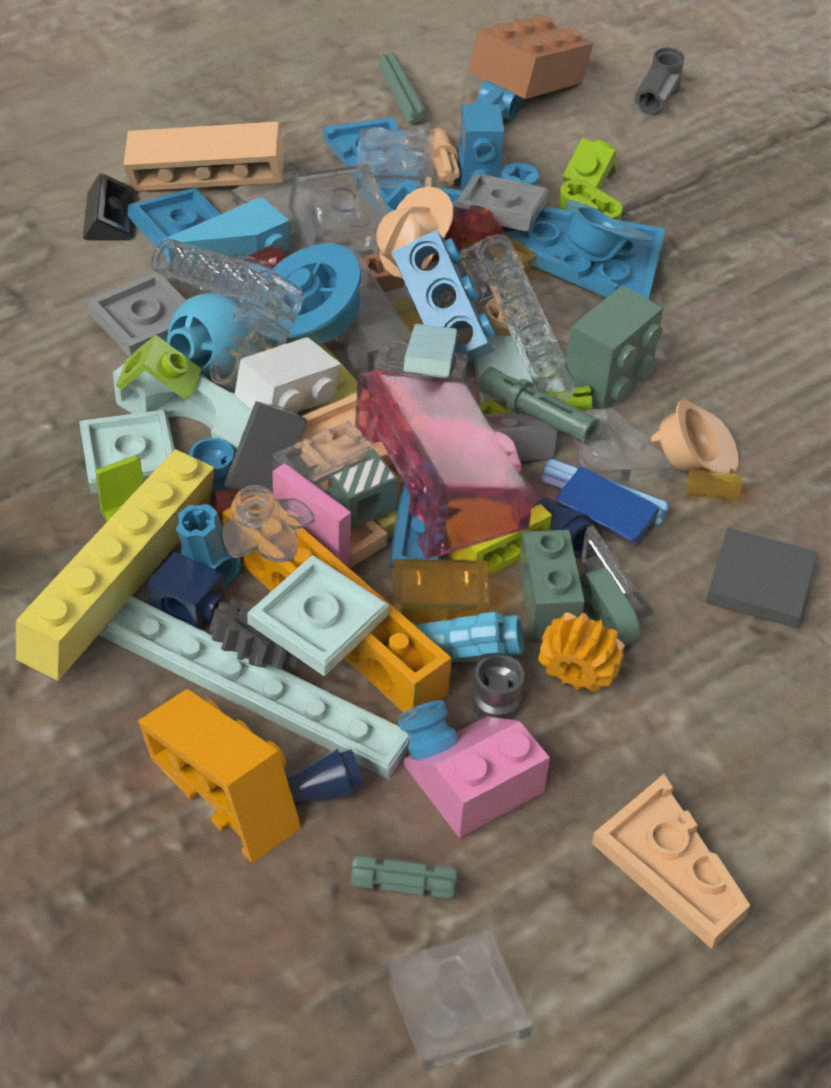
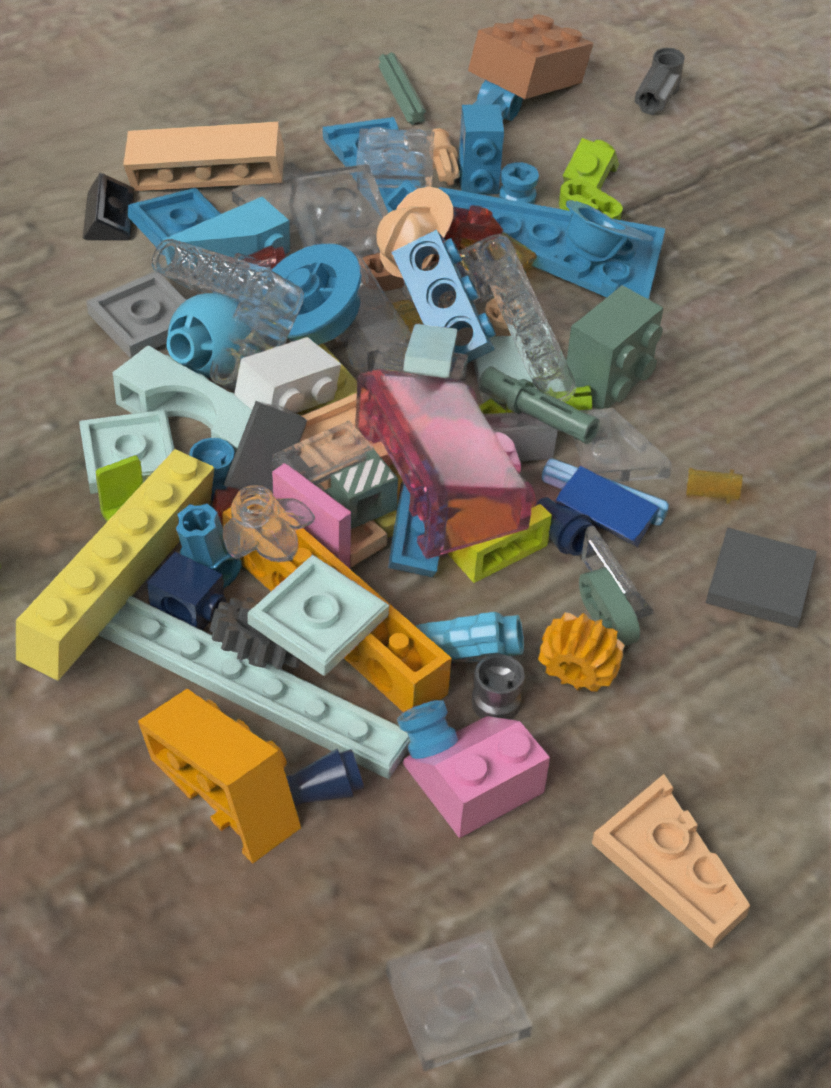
(164, 364): lime bracket -> none
(403, 876): sand green axle -> none
(439, 589): clear yellow brick -> none
(511, 202): light grey tile -> none
(548, 579): sand green brick -> none
(696, 440): light nougat piece -> none

